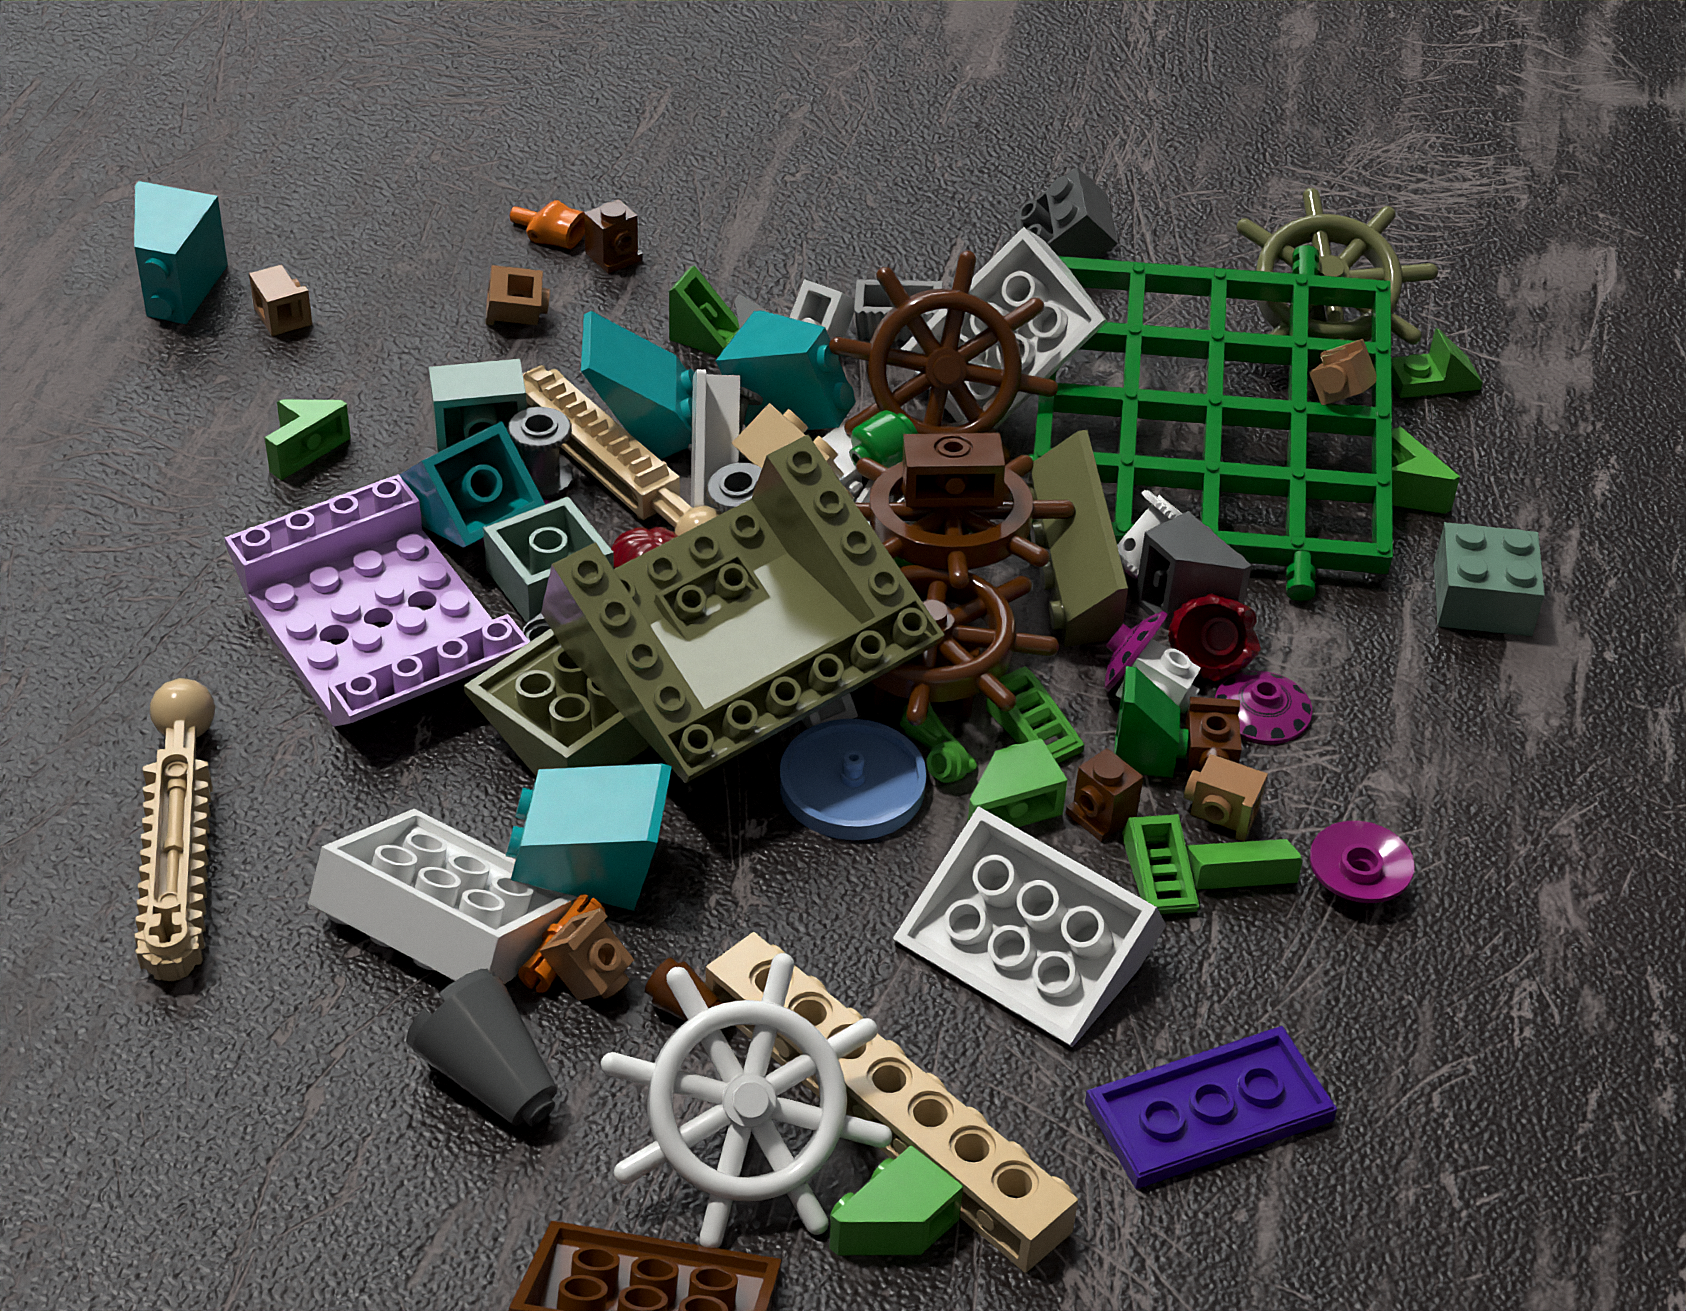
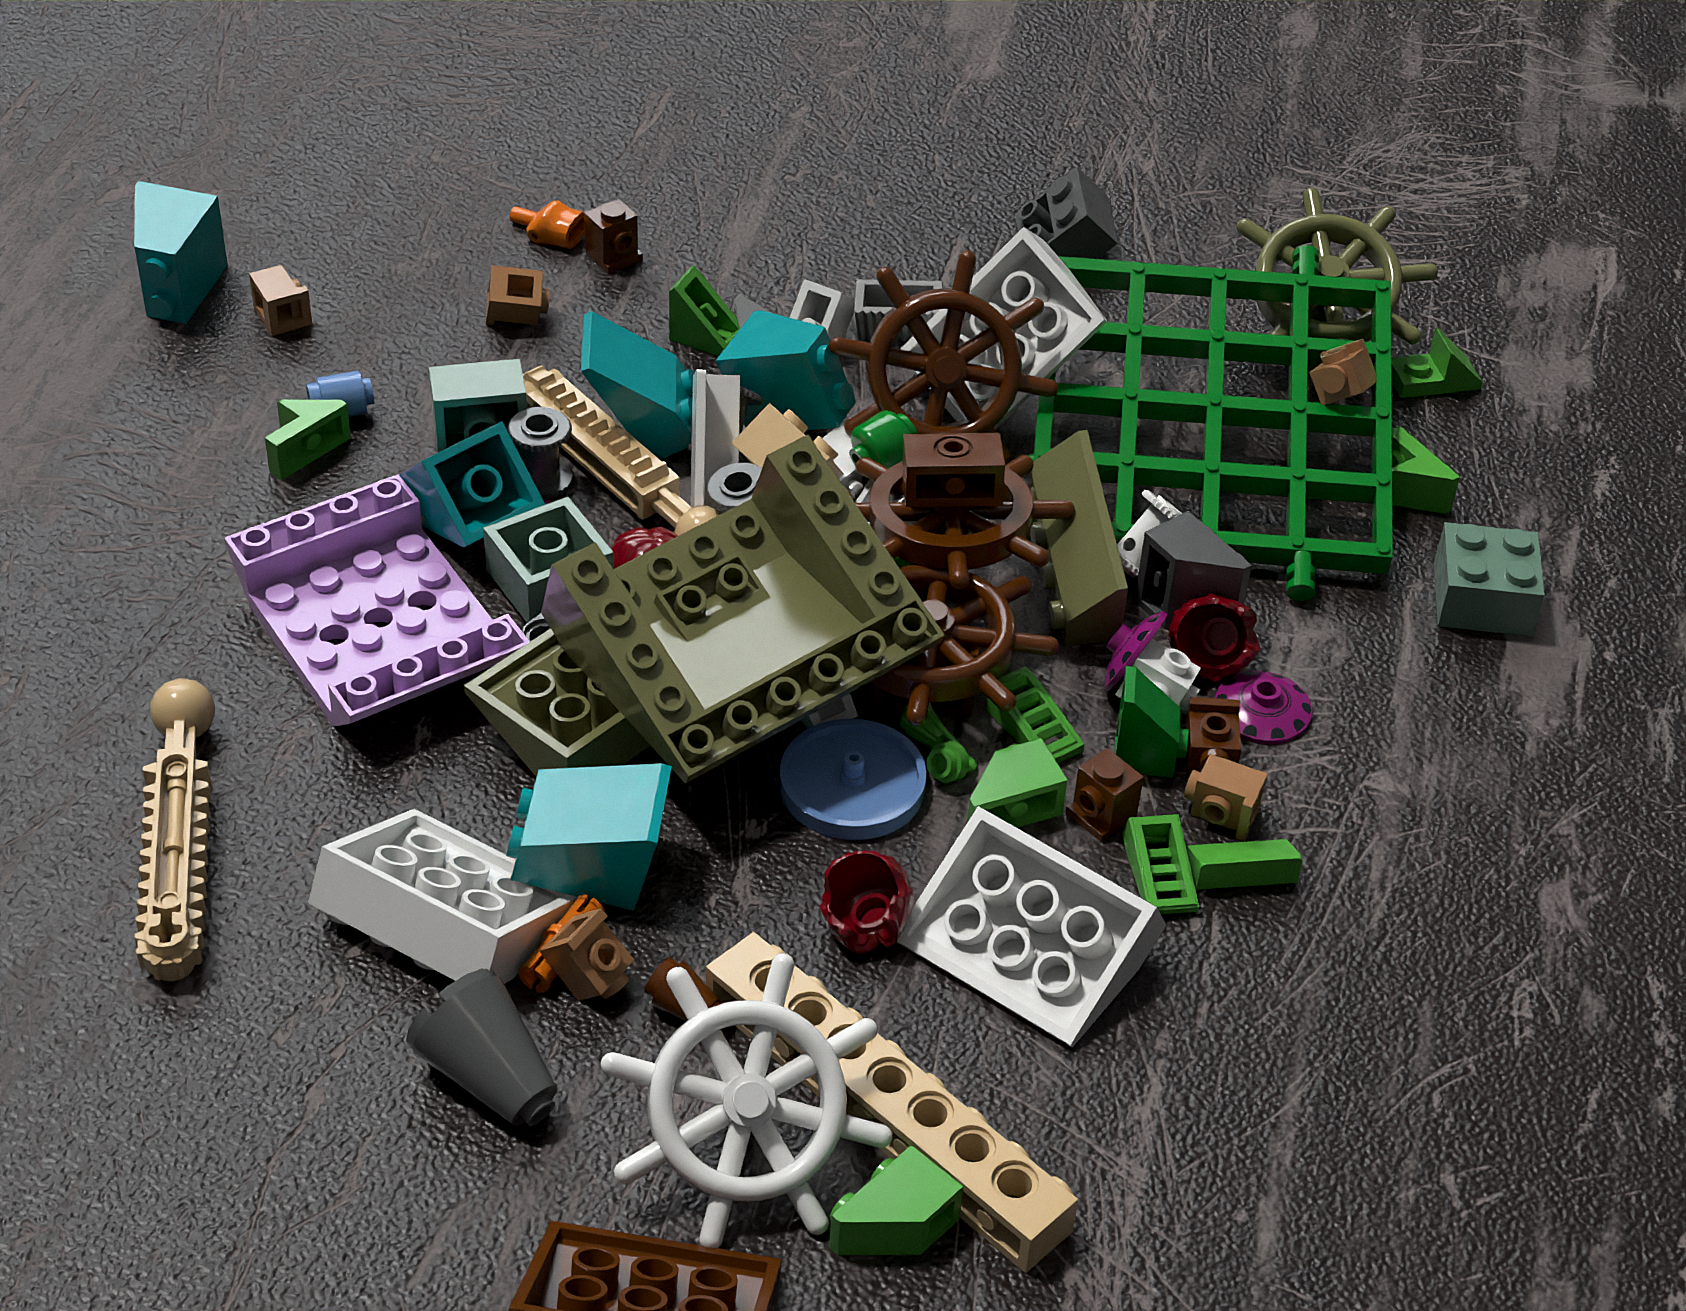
(345, 387): none -> medium blue brick
(866, 900): none -> dark red hair
(1209, 1106): dark purple tile -> none
(1362, 861): magenta dish -> none

